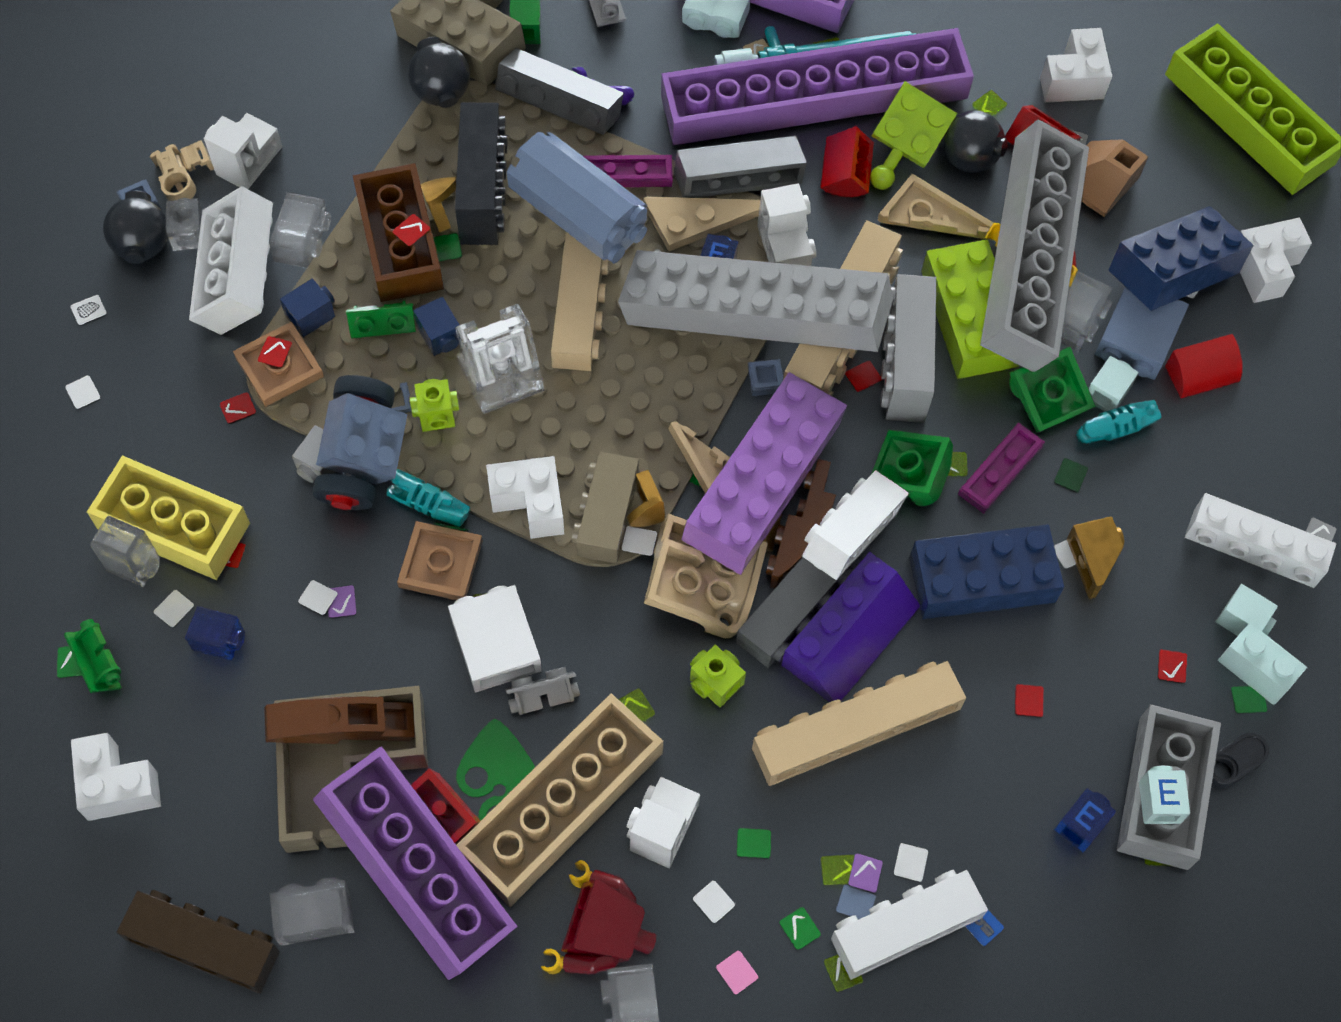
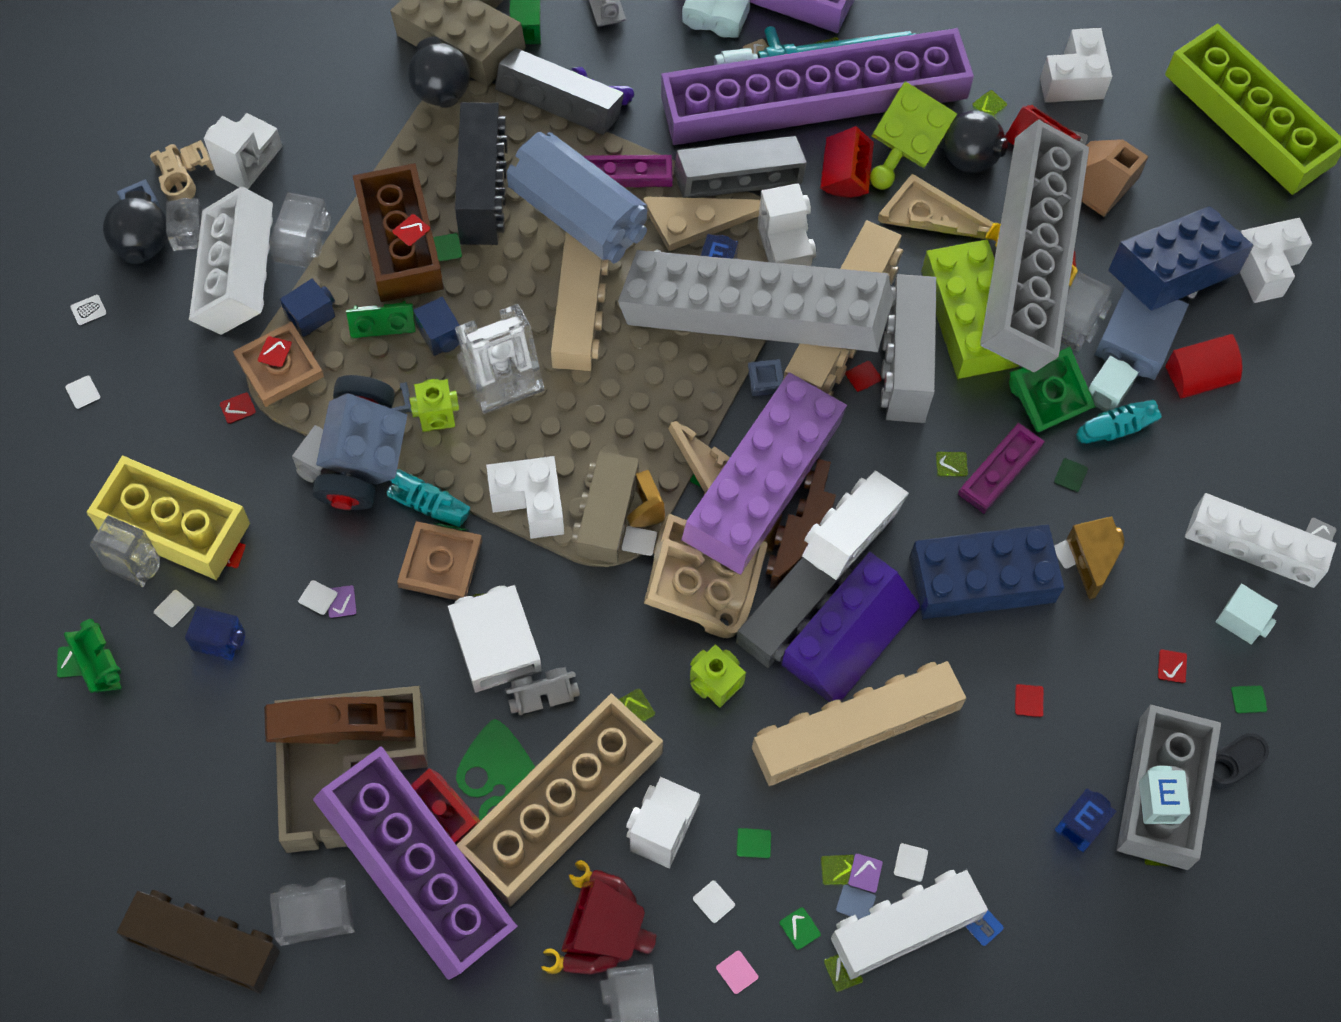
(107, 787): white brick -> none
(436, 192): pearl gold tile -> none
(916, 464): green slope -> none
(1262, 663): light aqua brick -> none

